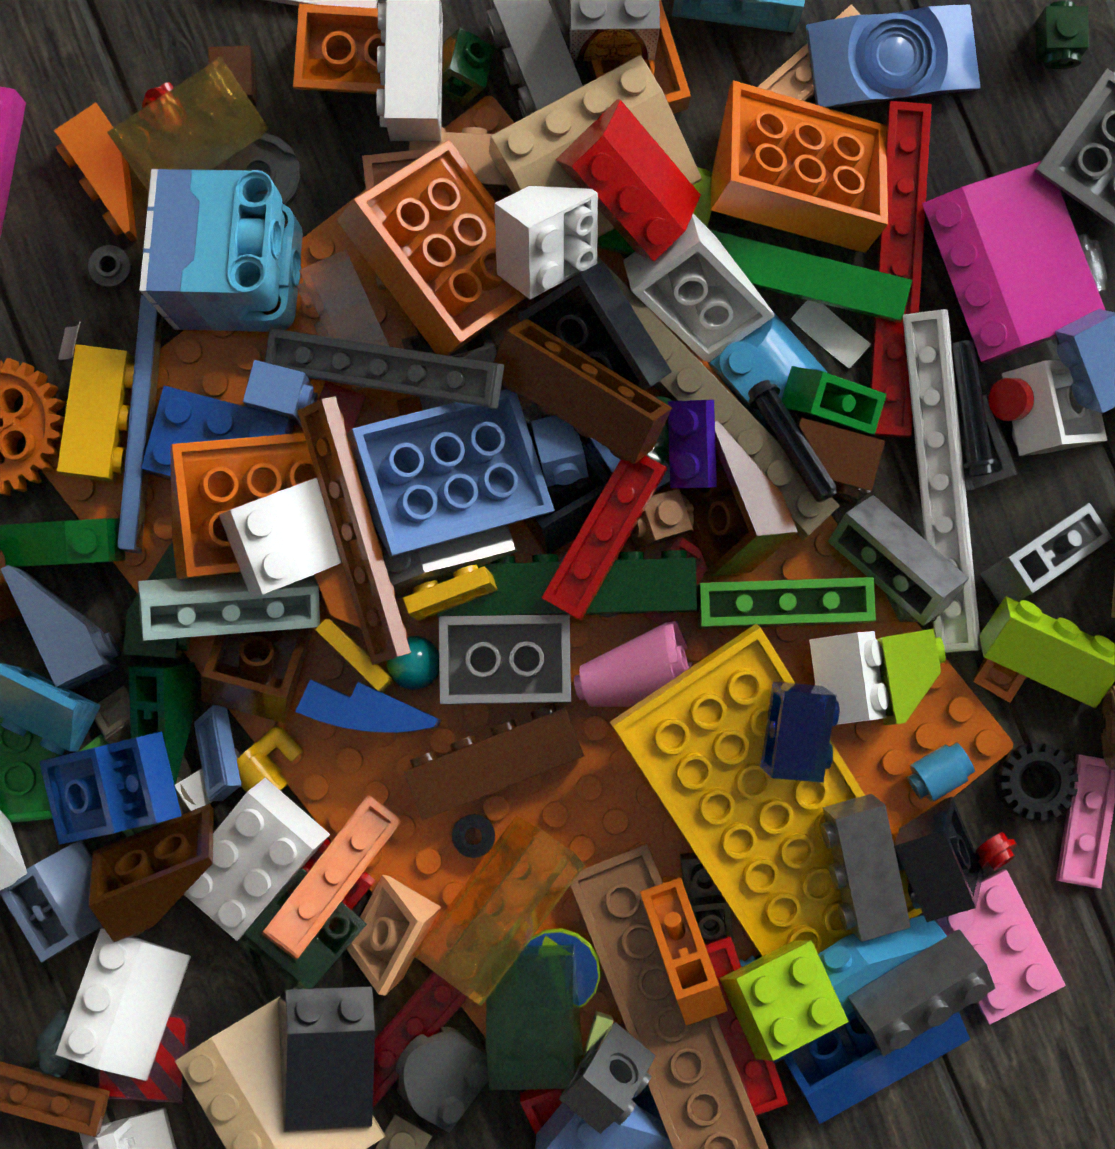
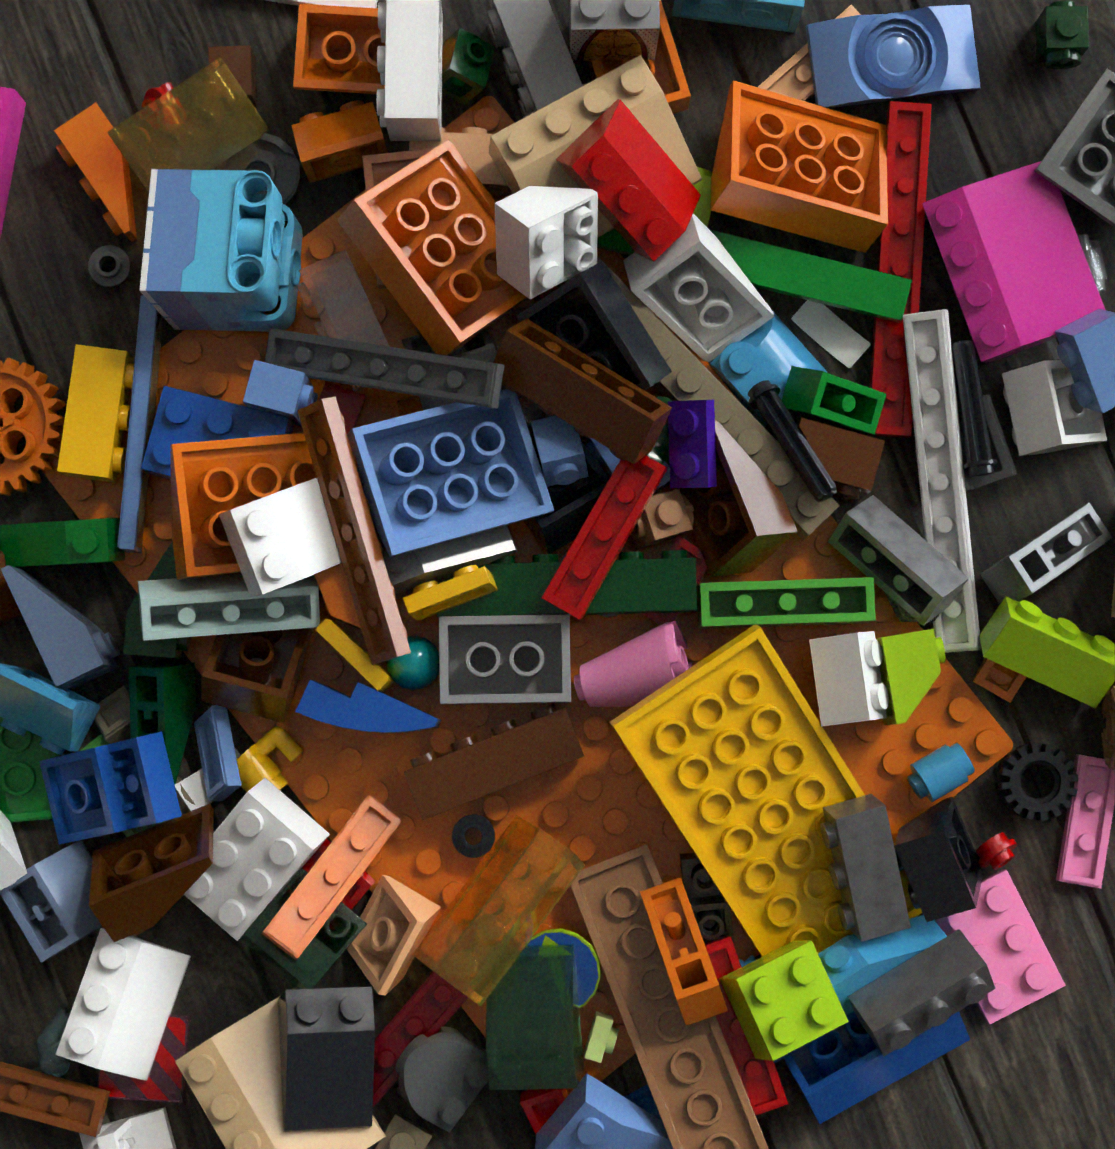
(69, 342): white sticker -> none
(338, 140): none -> orange slope
(609, 1079): dark grey brick -> none
(799, 732): clear blue brick -> none
(1011, 399): red tile -> none

